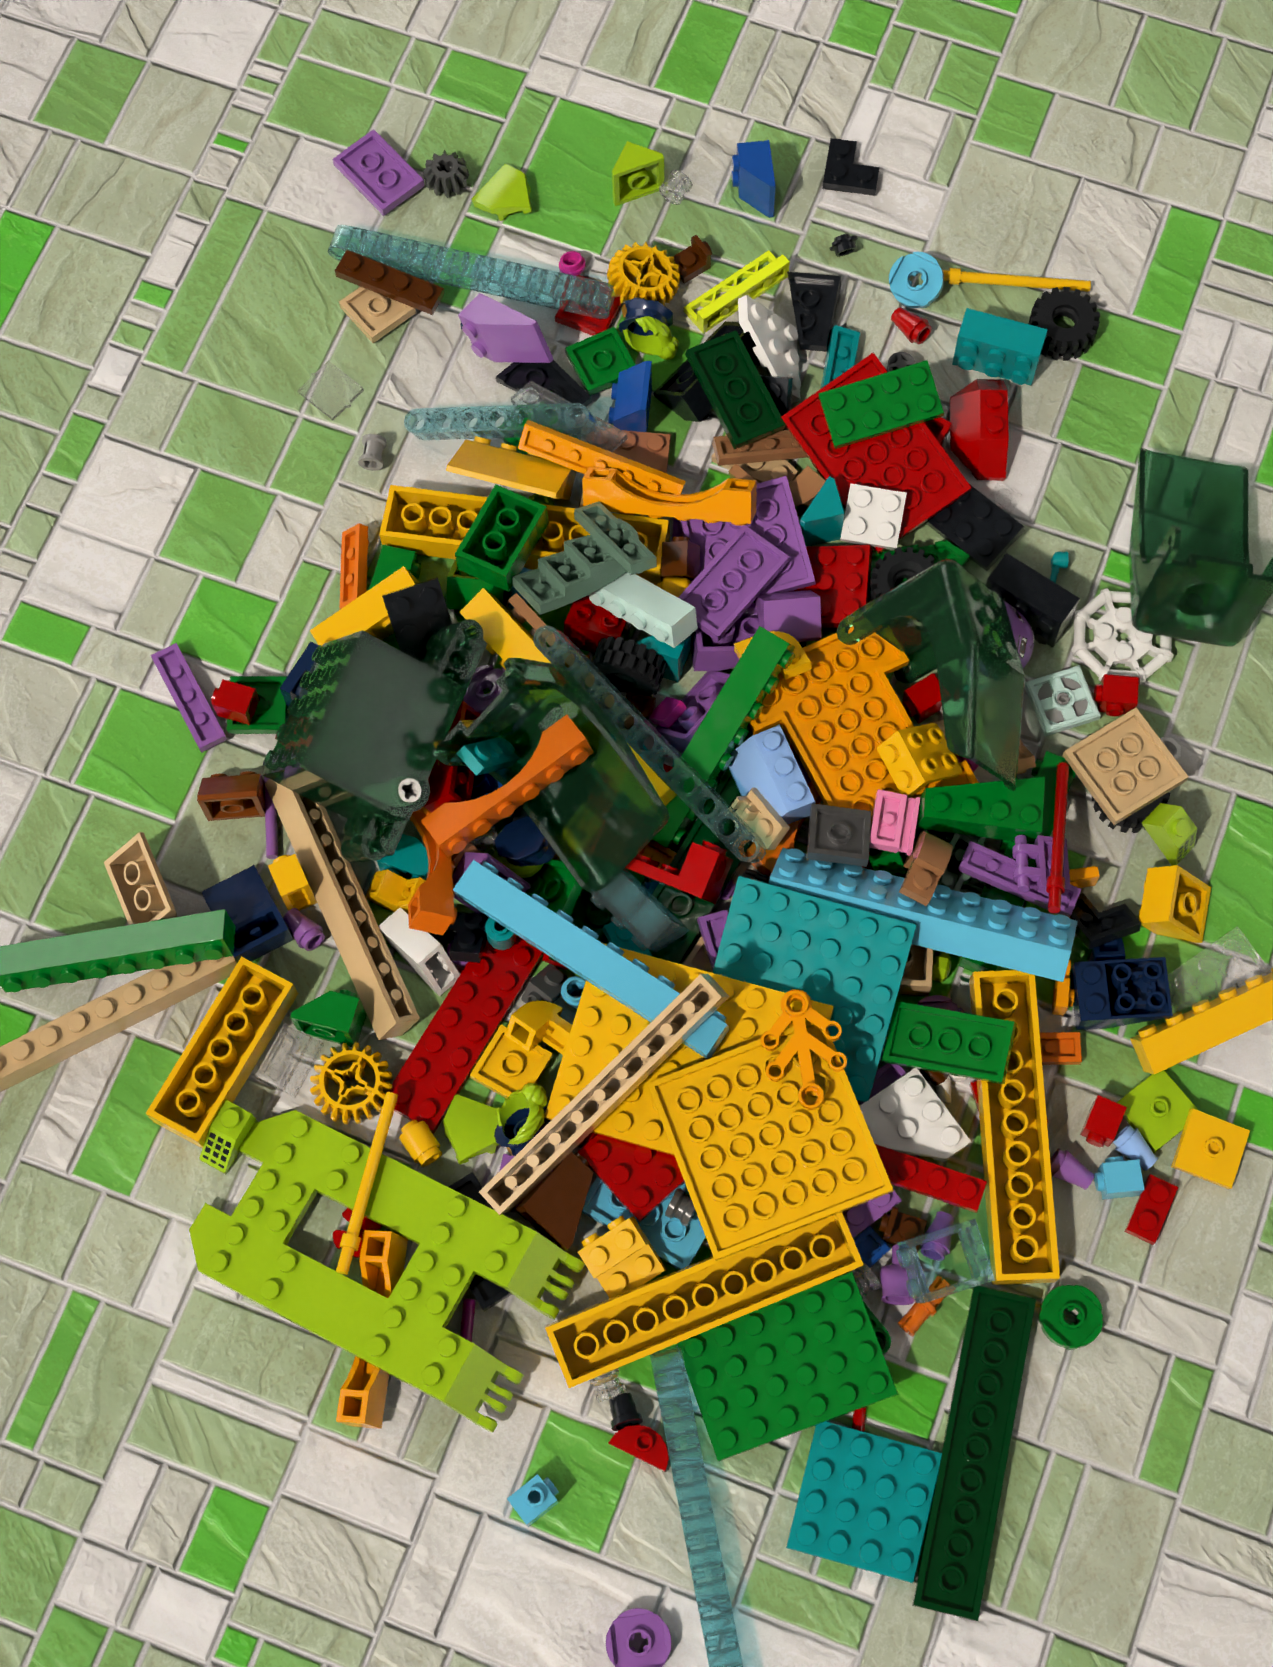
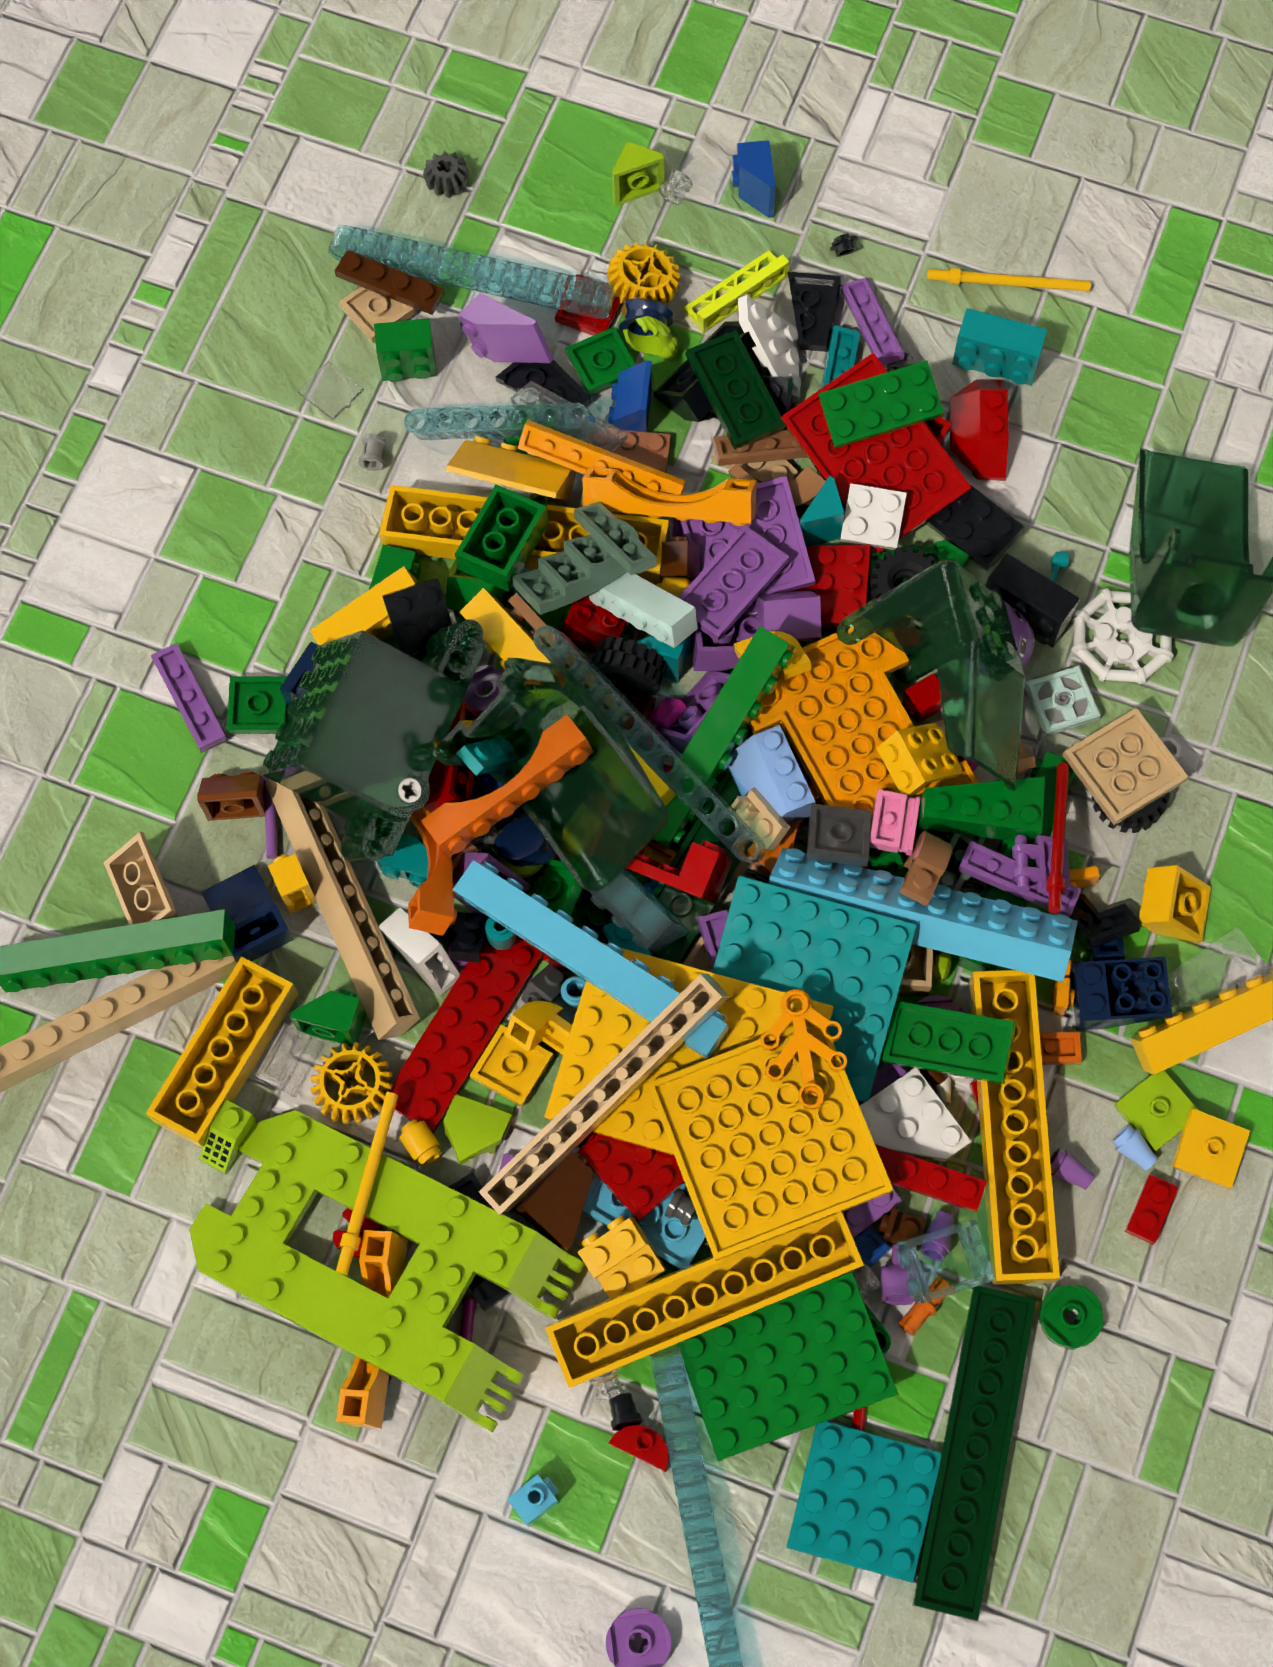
(235, 701): red brick -> none
(305, 931): medium lavender cone -> none
(353, 564): orange plate -> none
(378, 172): medium lavender plate -> none
(392, 890): yellow brick -> none
(405, 350): none -> green brick
(504, 193): lime slope -> none
(521, 1117): lime piece -> none
(572, 263): dark pink plate -> none
(693, 259): reddish brown bracket -> none
(729, 891): medium lavender rock -> none
(846, 176): black plate -> none
(872, 321): none -> medium lavender tile
(911, 325): red cone -> none
(922, 294): medium azure plate -> none
(1066, 340): black tyre -> none
(1103, 1122): red brick -> none
(1116, 694): red brick -> none
(1119, 1178): medium azure brick -> none
(1171, 831): lime slope -> none

